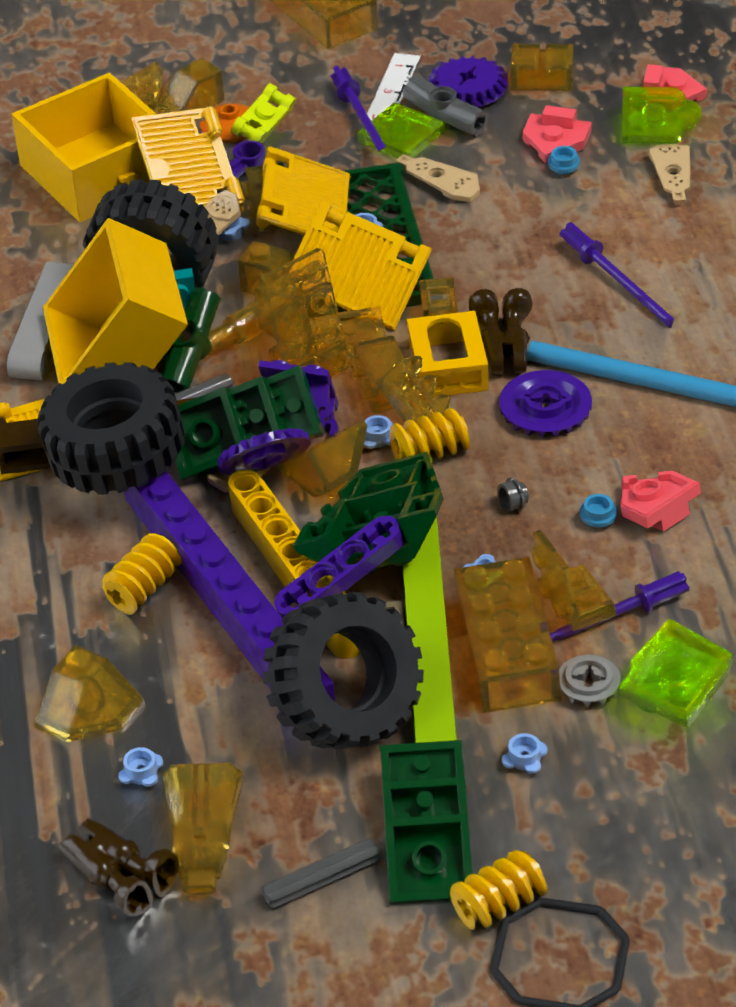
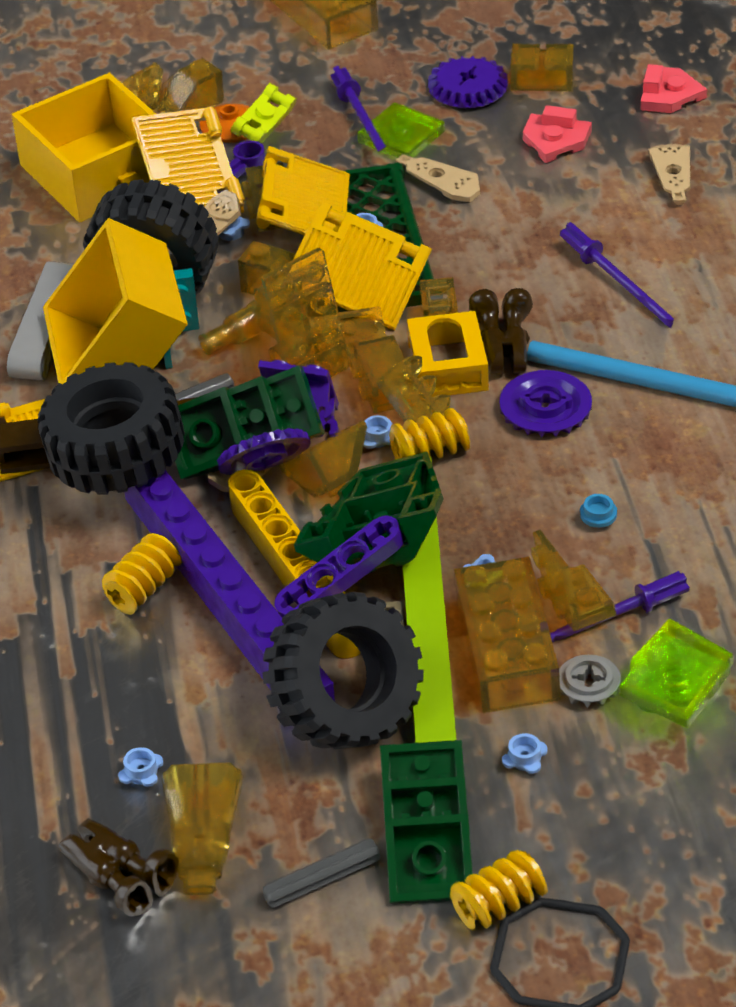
(86, 696): clear yellow slope -> none
(193, 341): dark green piece -> none
(392, 84): white sticker -> none
(443, 104): dark grey piece -> none
(512, 495): dark grey plate -> none
(563, 160): dark azure plate -> none
(657, 115): clear neon green plate -> none
(658, 500): coral plate -> none

